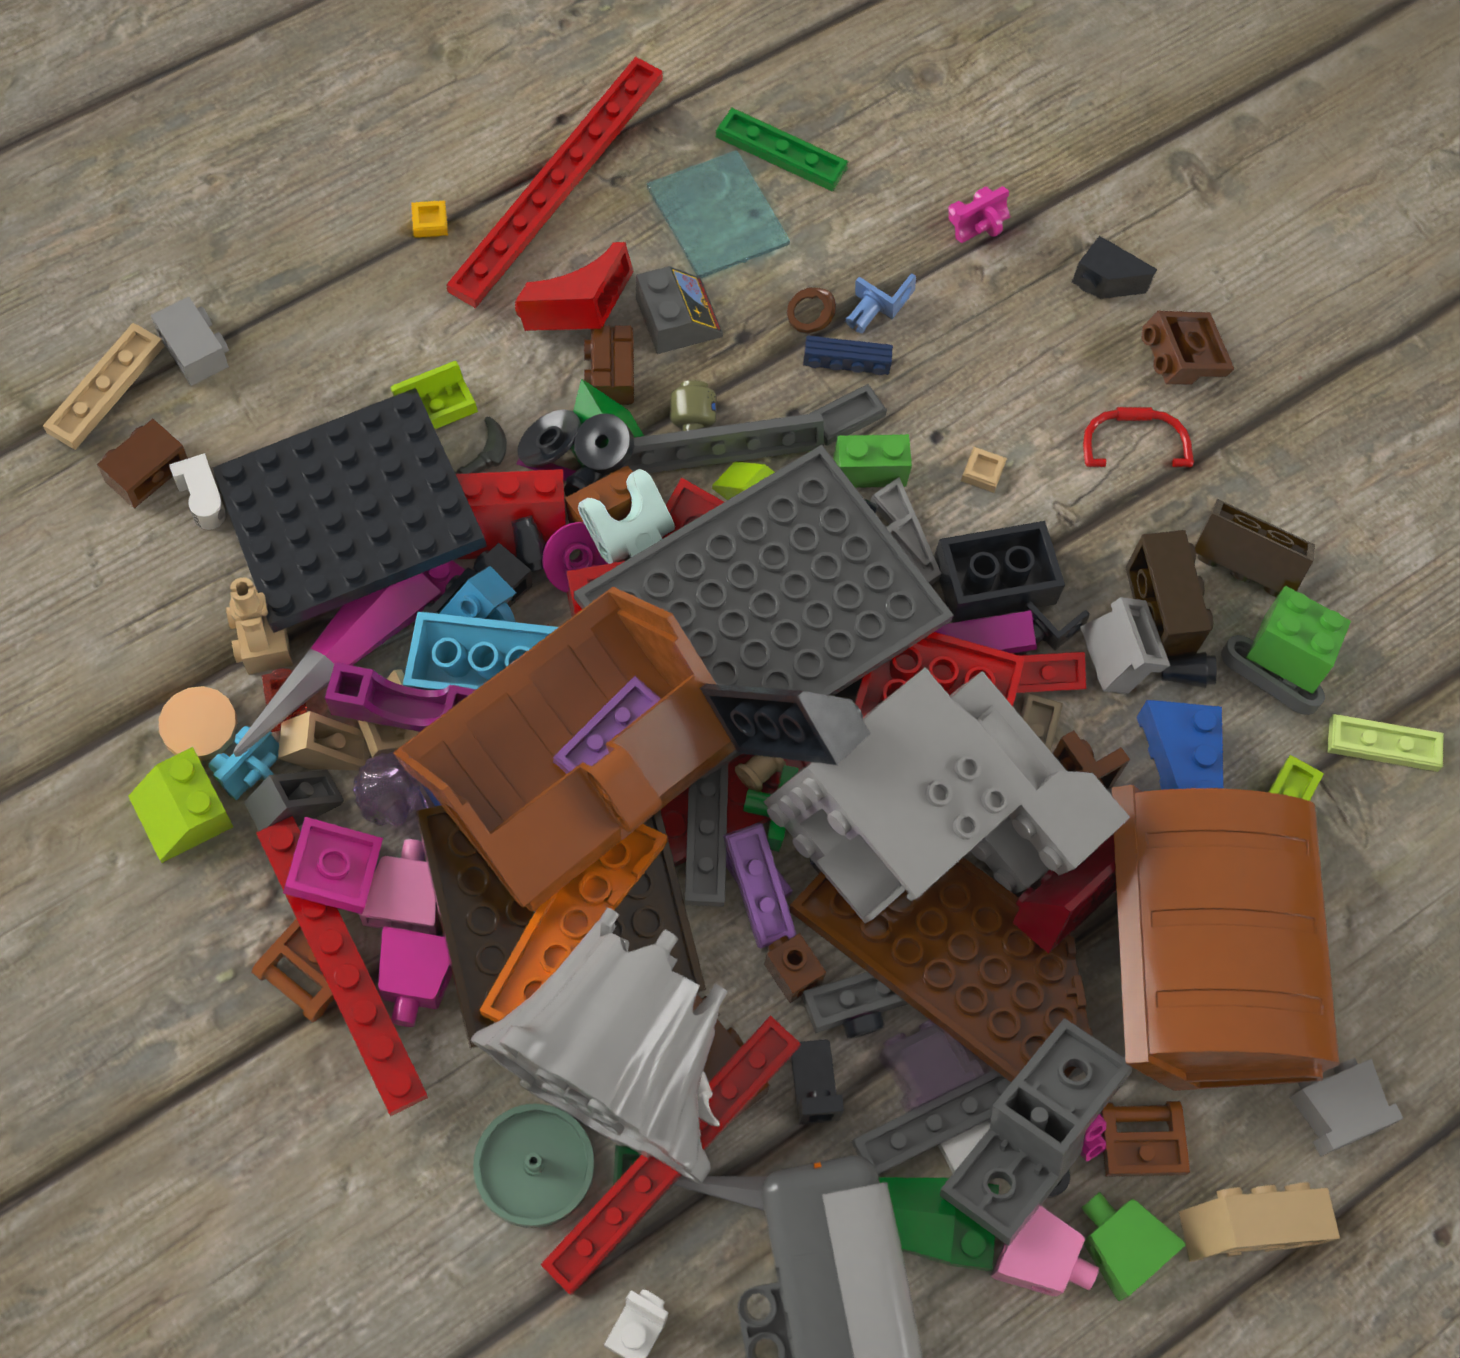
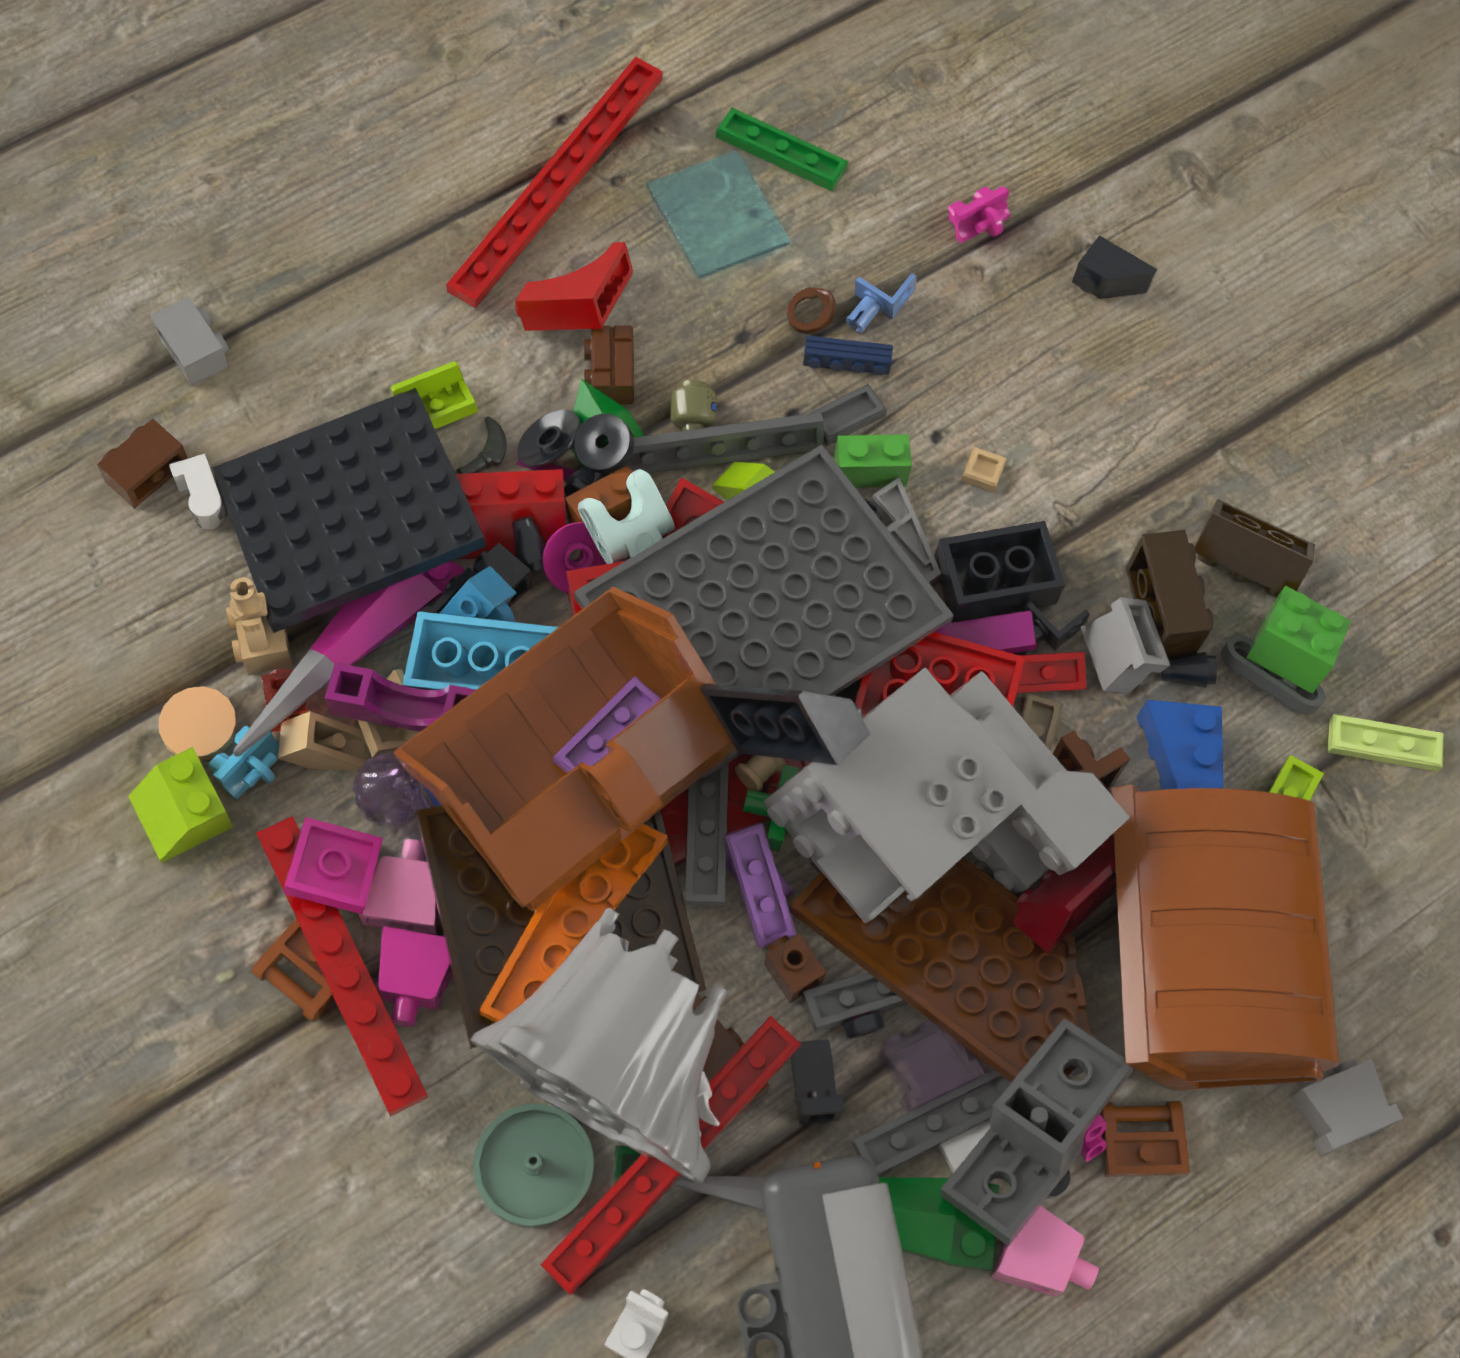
(103, 386): tan plate -> none
(293, 795): dark grey slope -> none
(429, 219): yellow tile -> none
(675, 309): dark grey slope -> none
(1127, 1244): bright green torso -> none
(1136, 414): red piece -> none
(1186, 346): reddish brown plate -> none
(1259, 1221): tan wedge -> none

